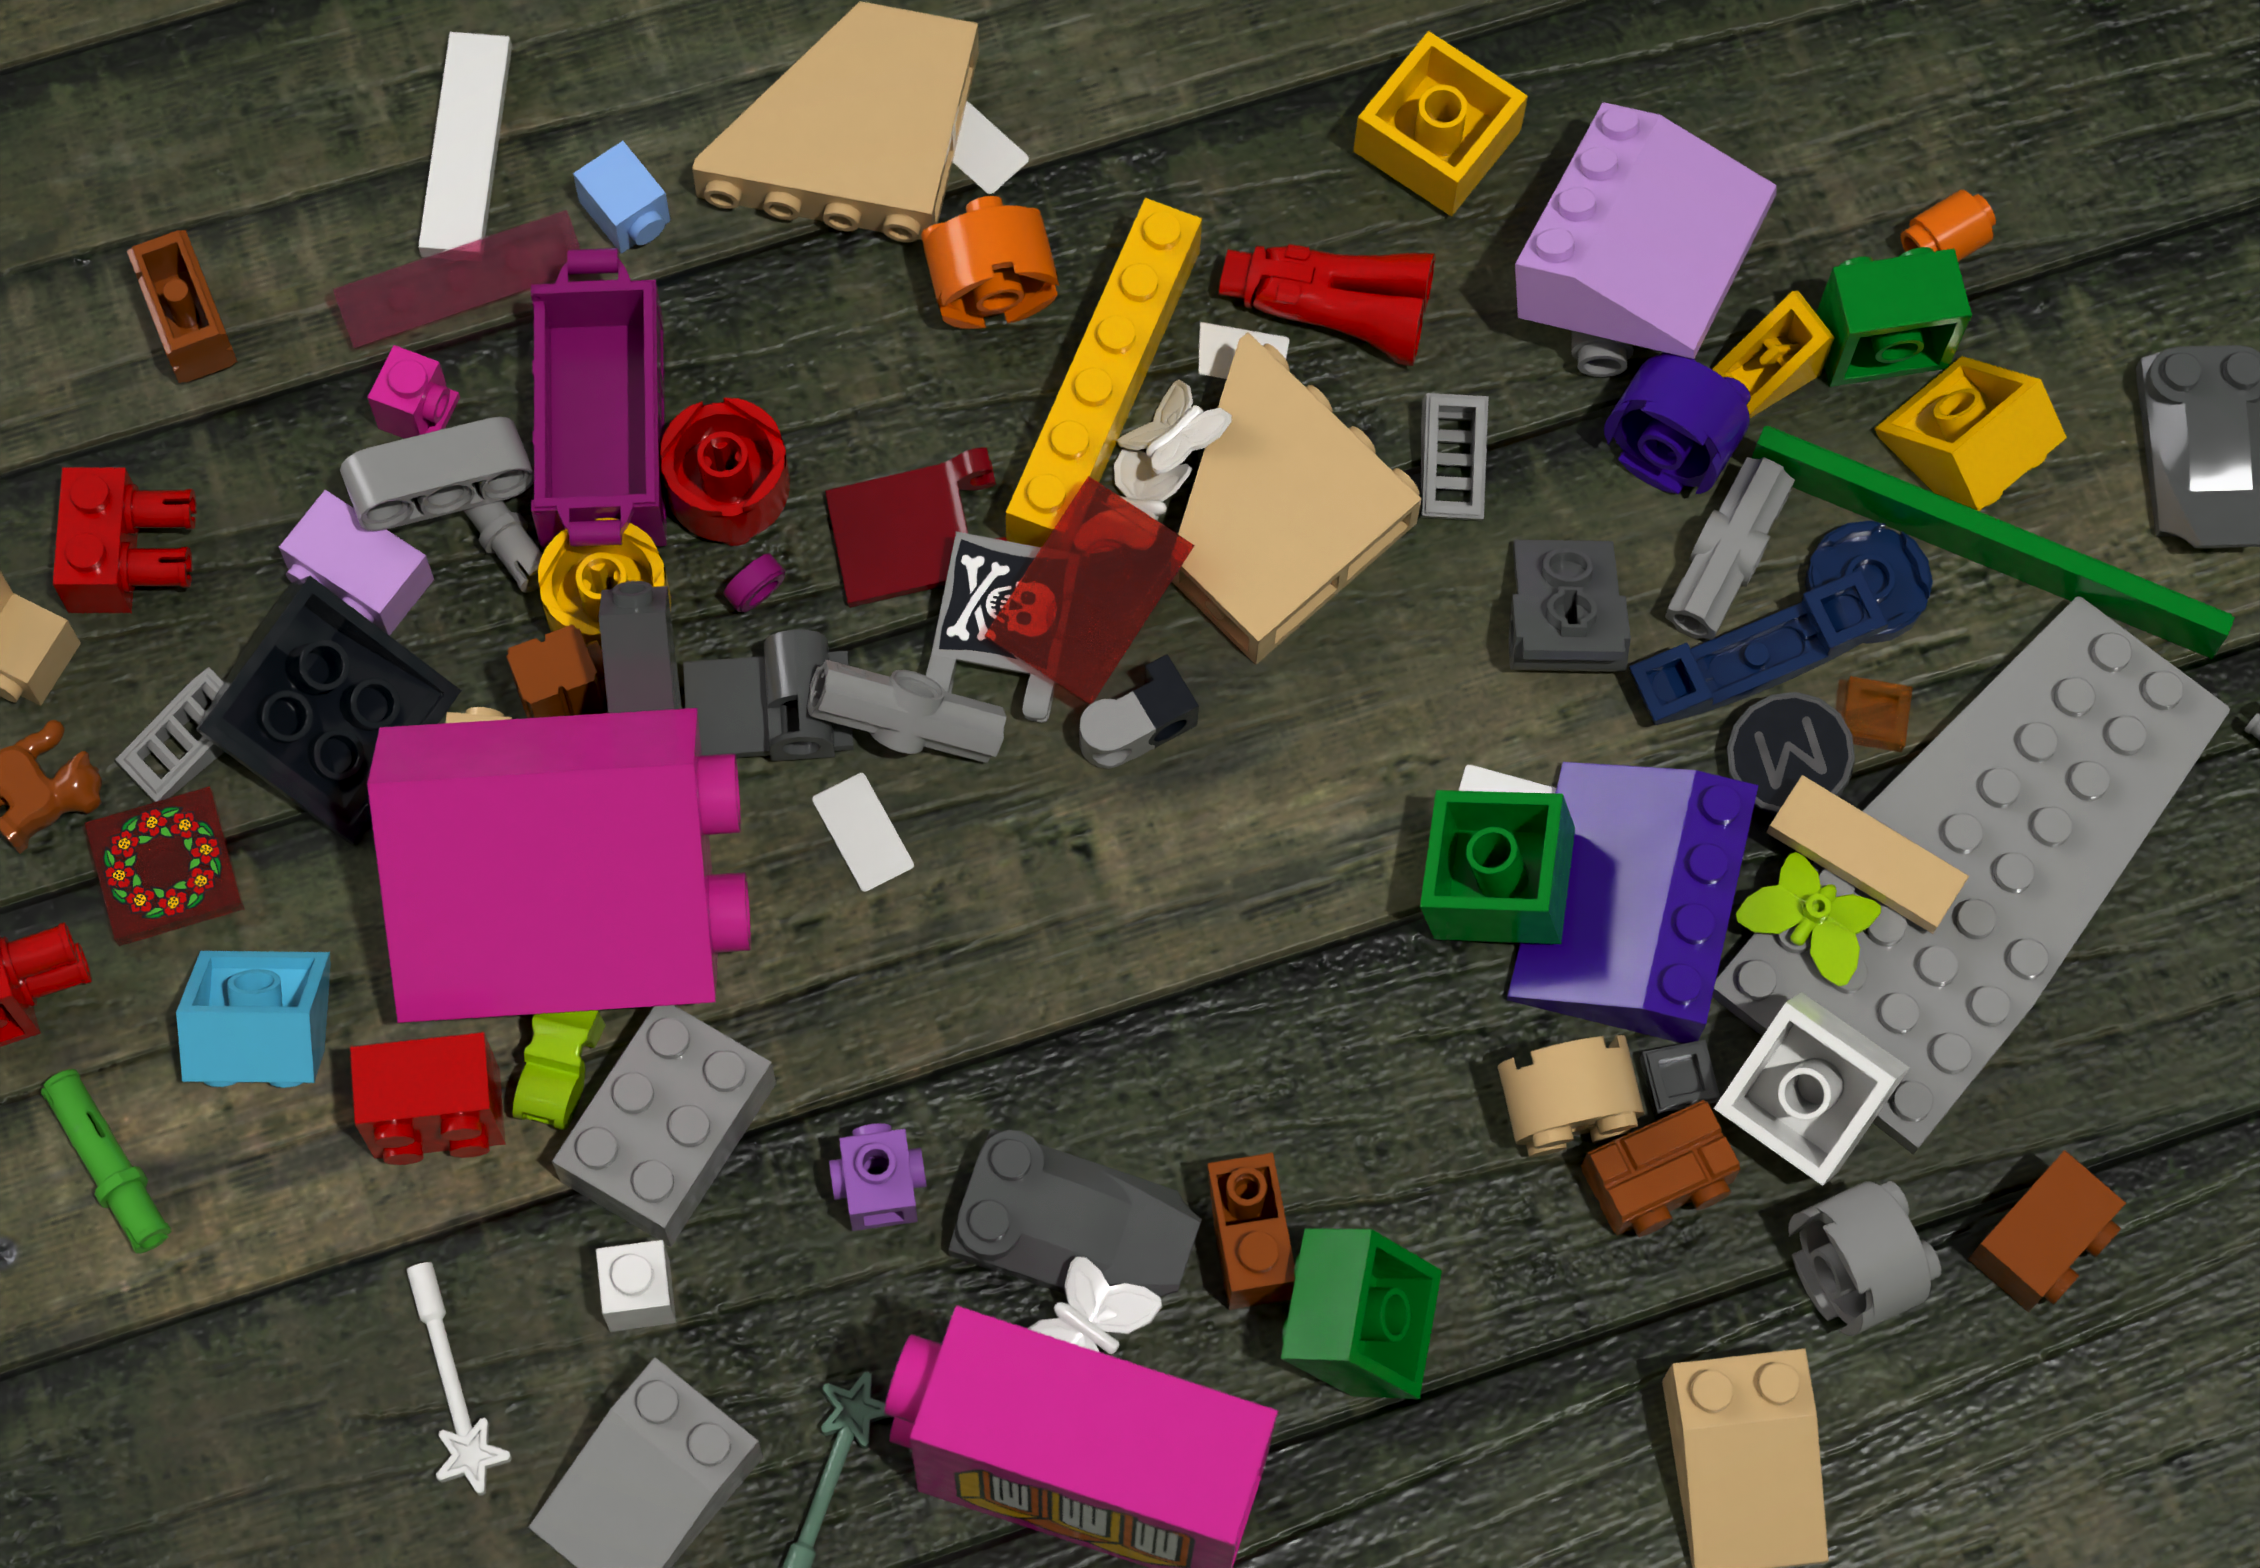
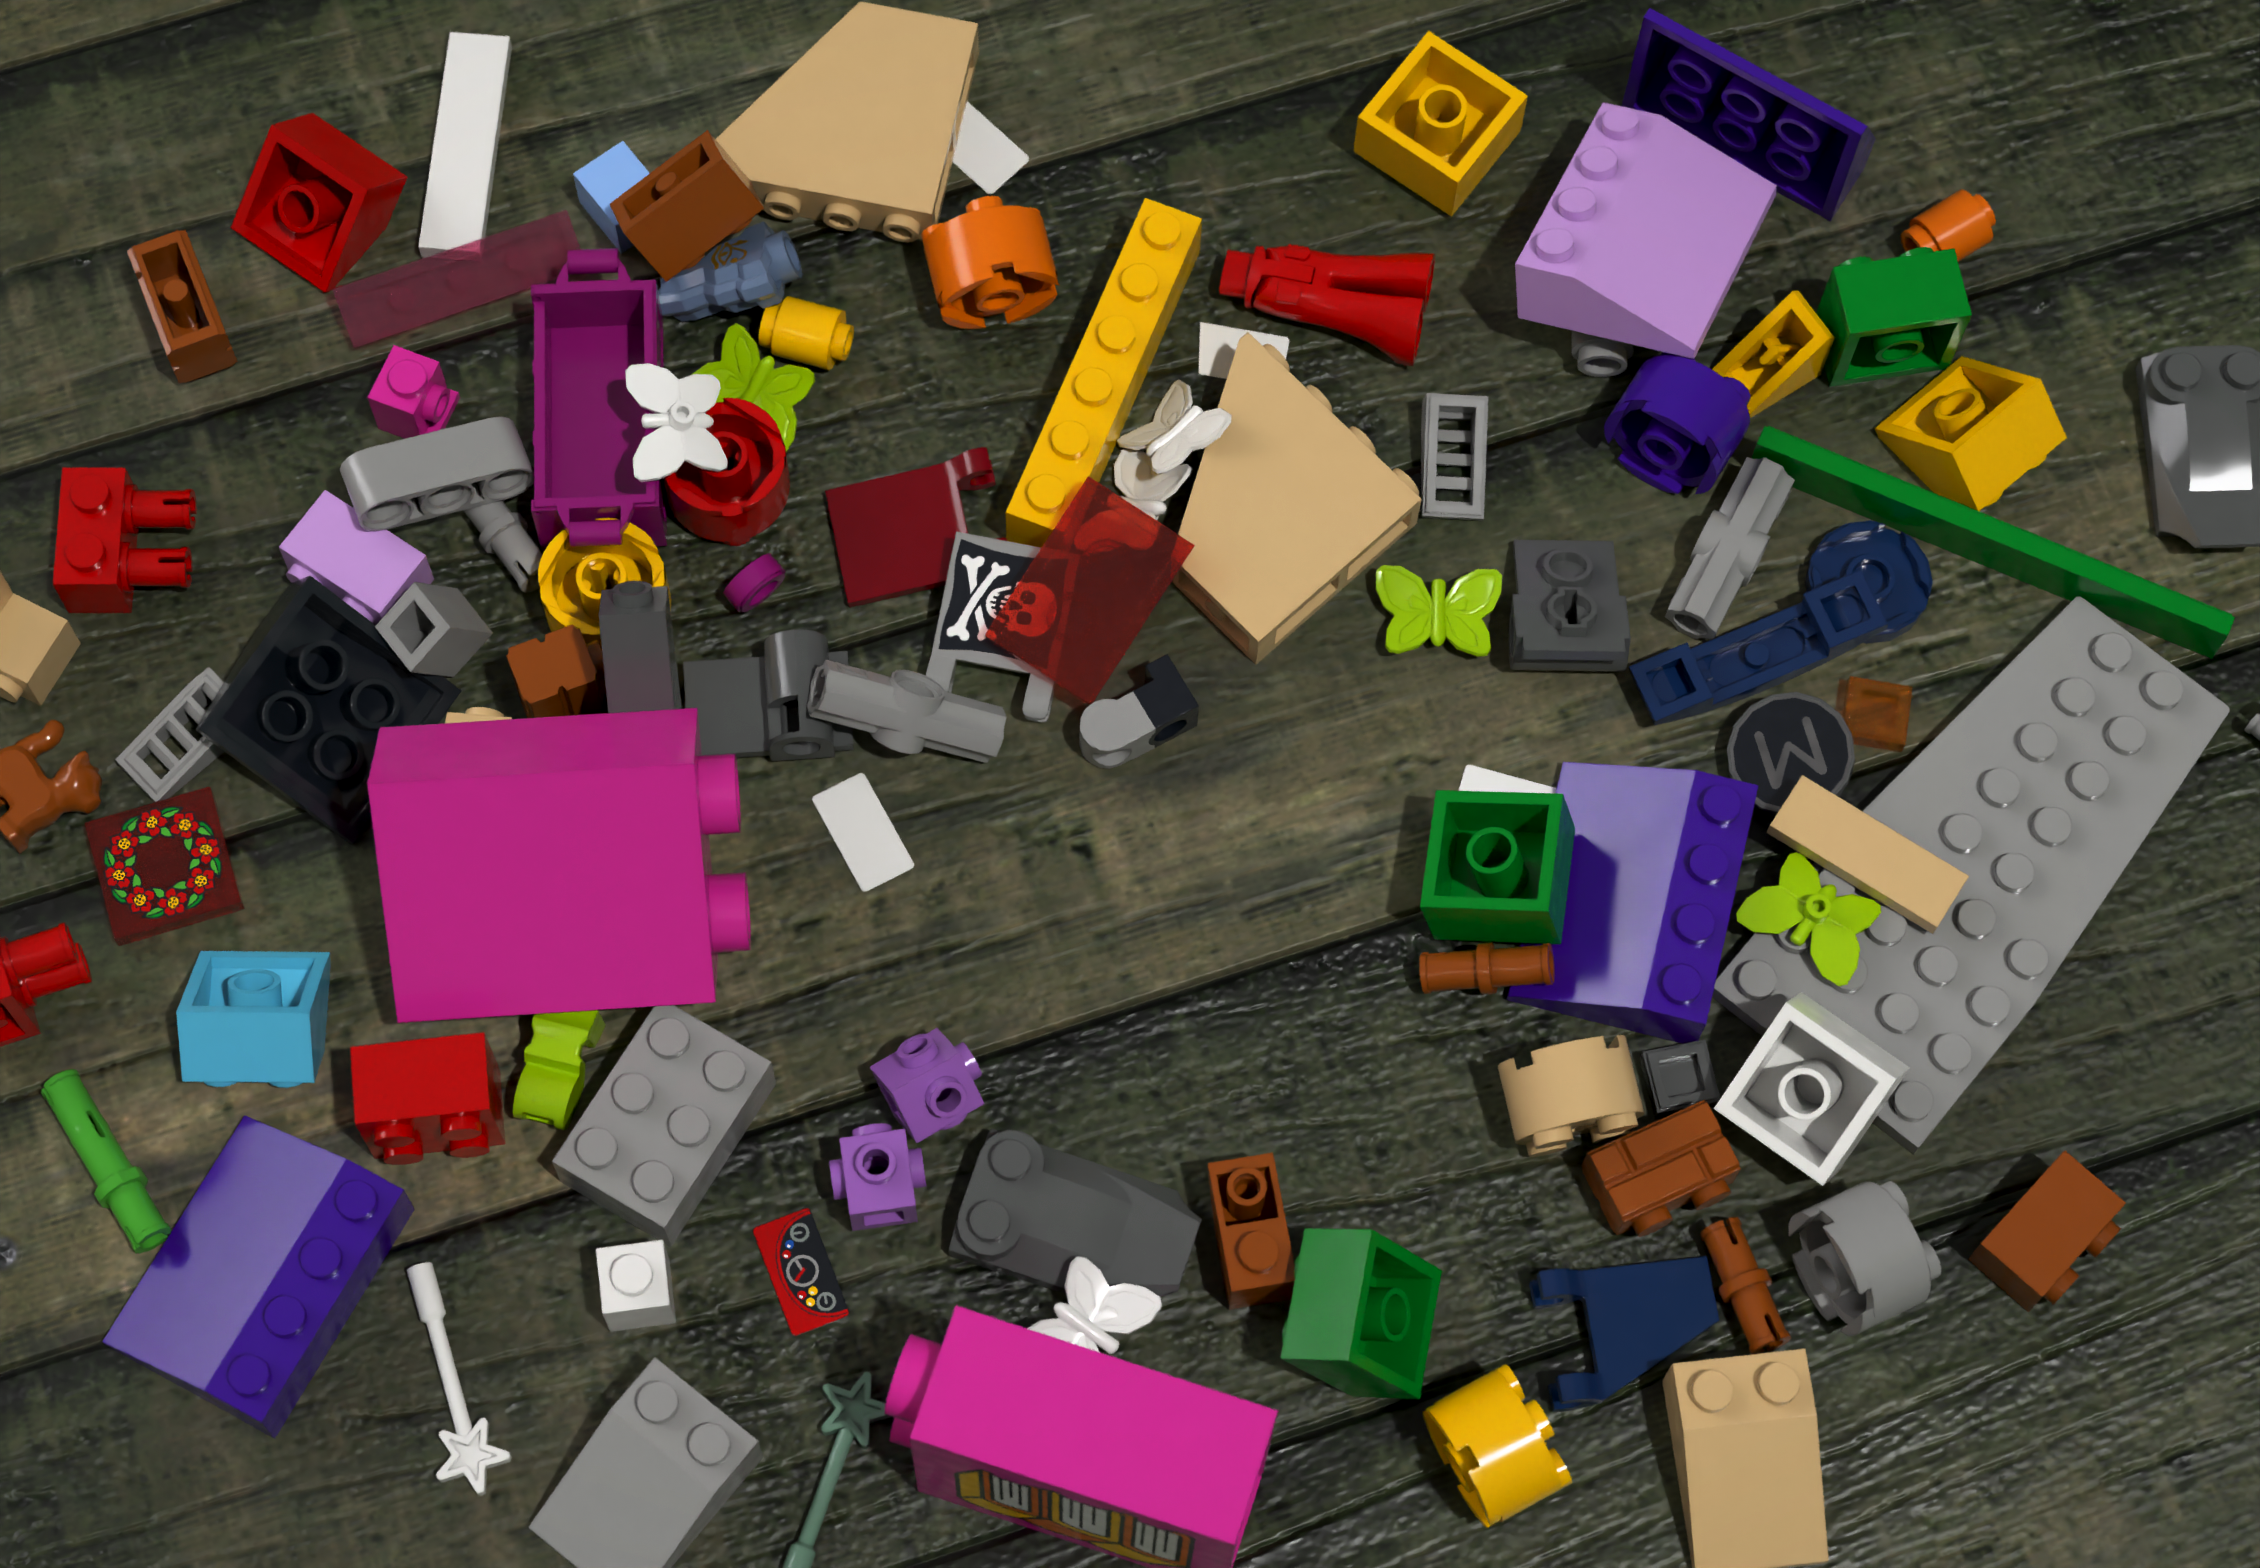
(261, 1273): none -> dark purple slope
(317, 199): none -> red slope
(433, 629): none -> light grey brick
(679, 421): none -> white piece
(687, 206): none -> dark orange brick
(734, 276): none -> sand blue rock
(755, 380): none -> lime piece
(801, 1271): none -> sticker
(806, 332): none -> yellow brick
(929, 1083): none -> medium lavender brick
(1424, 616): none -> lime piece
(1487, 968): none -> dark orange pin
(1496, 1446): none -> yellow brick
(1632, 1320): none -> dark blue flag
(1745, 1285): none -> dark orange pin
(1748, 114): none -> dark purple slope

